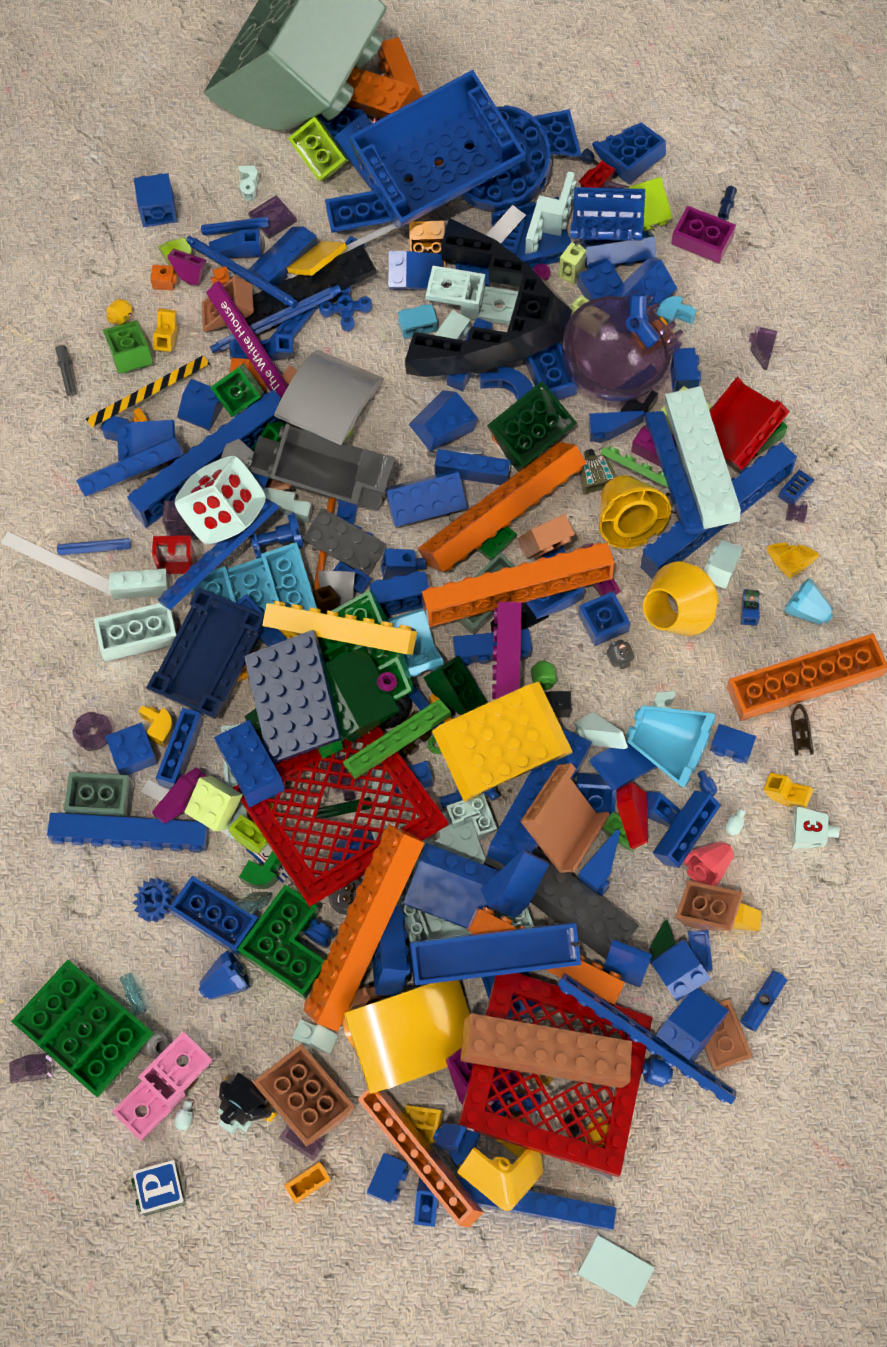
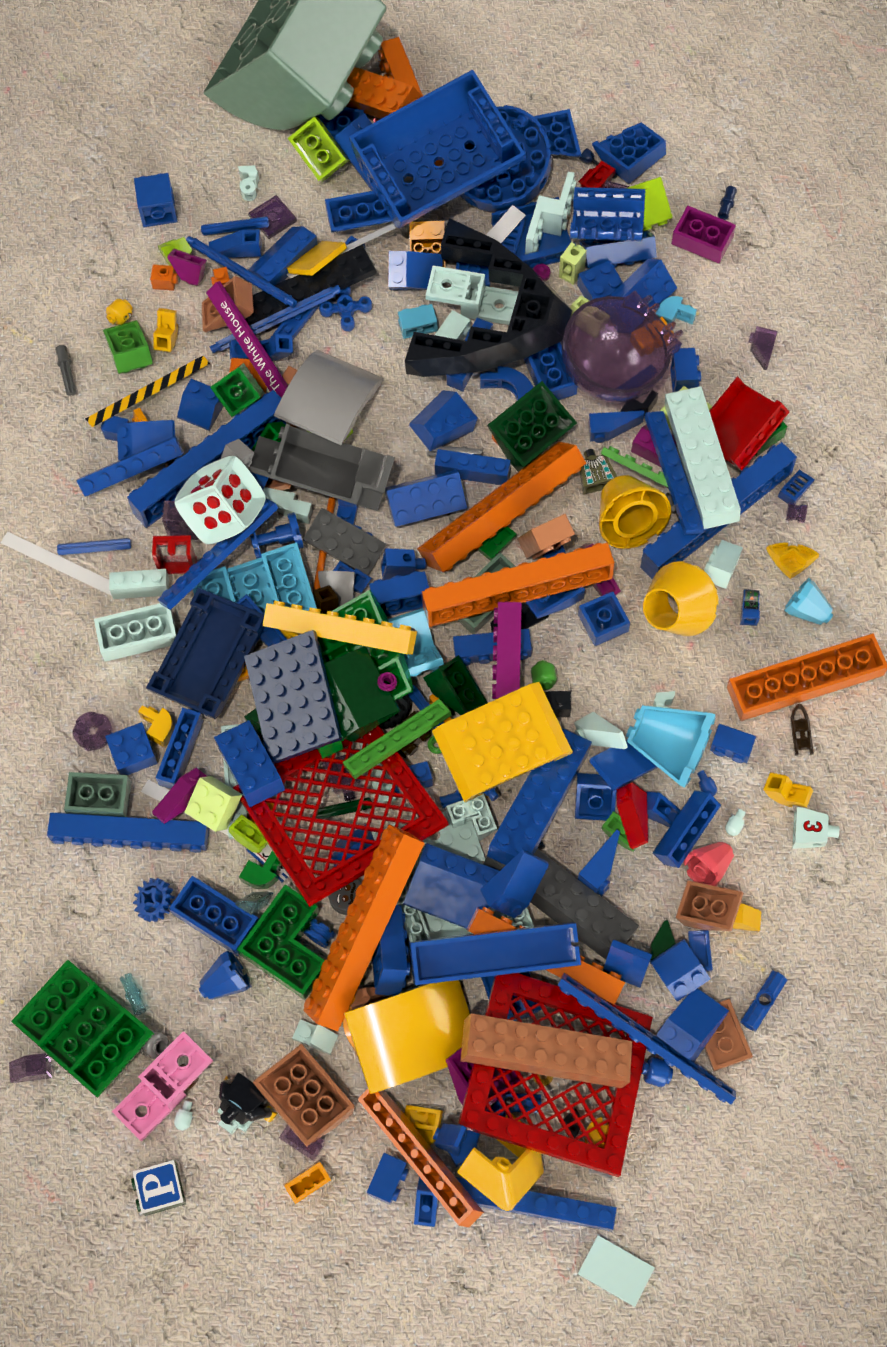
(563, 820): nougat panel -> none
(620, 654): dark grey head -> none
(637, 311): blue piece -> none

